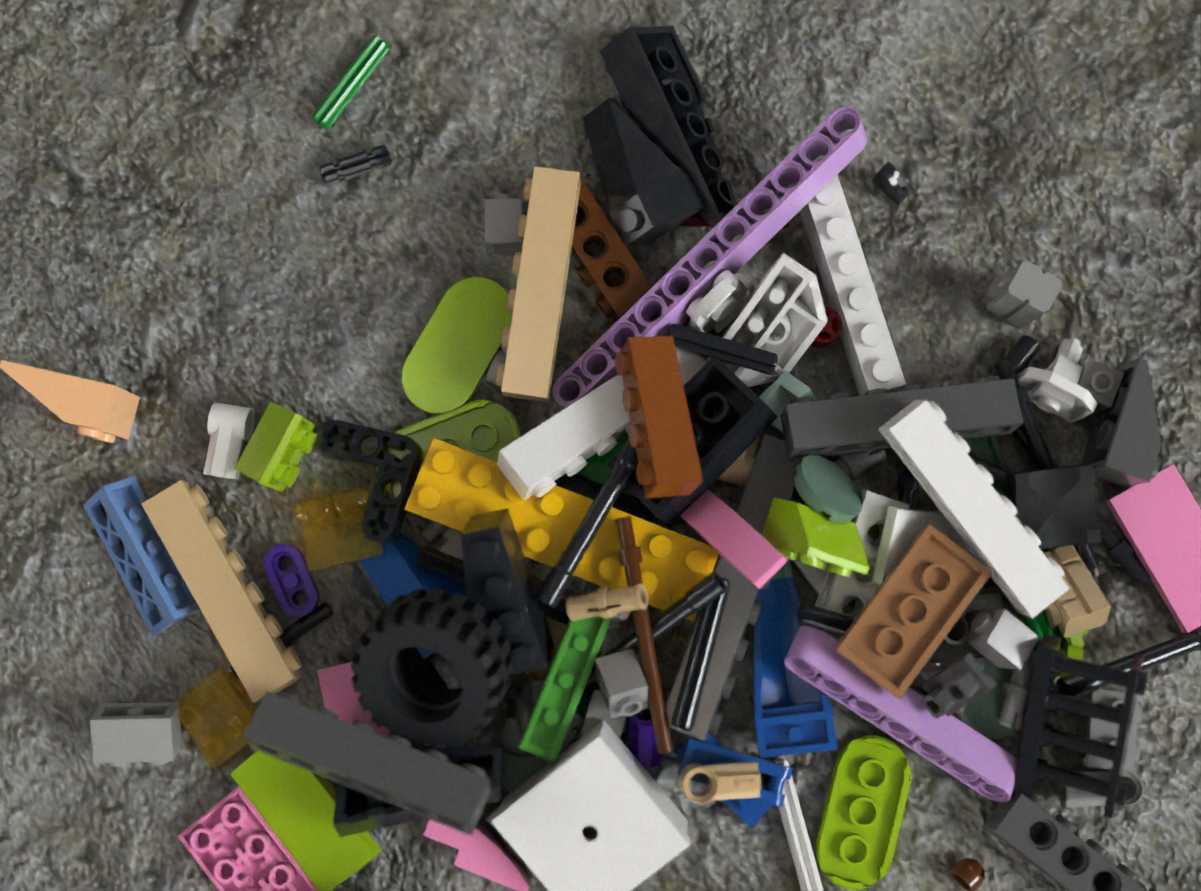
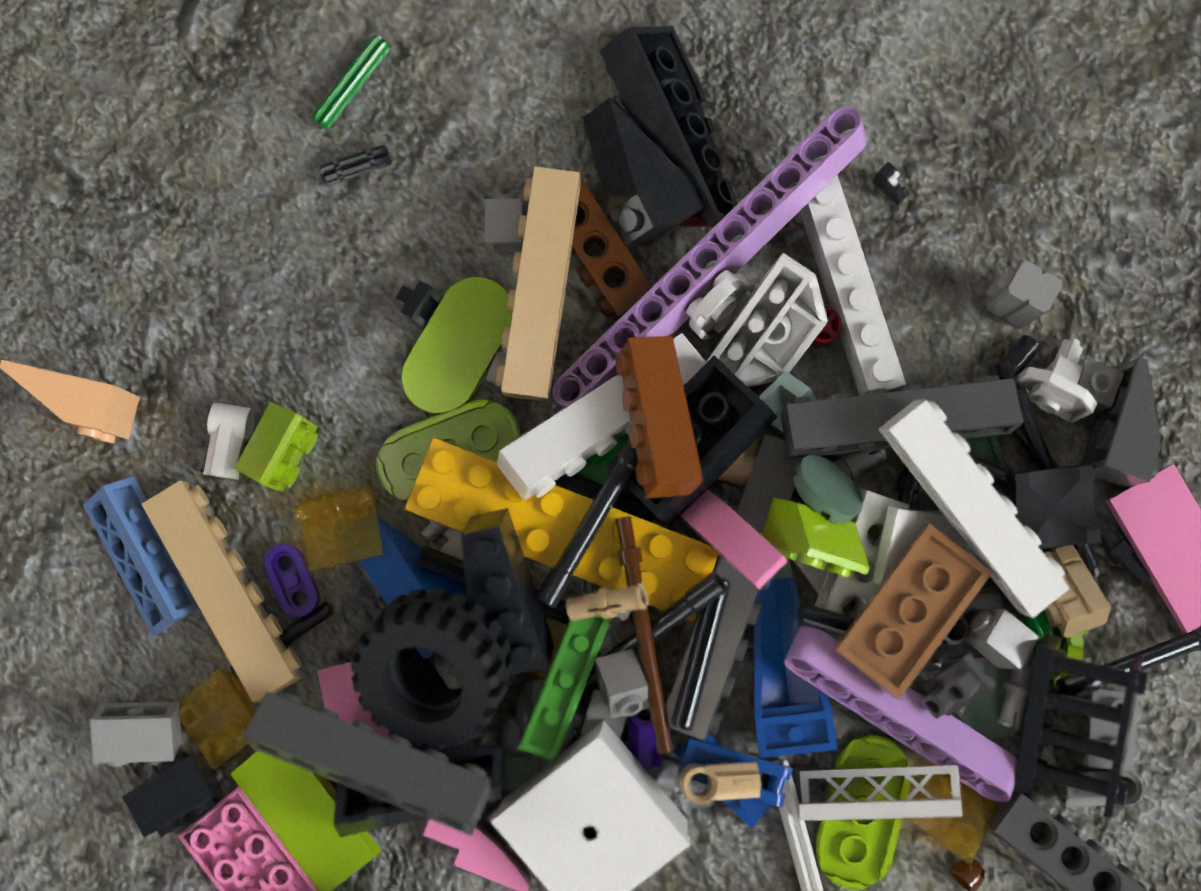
(173, 794): none -> black brick
(389, 469): black beam -> none
(419, 304): none -> black tile
(723, 349): black axle -> none
(880, 808): none -> white fence
(962, 833): none -> clear yellow hinge

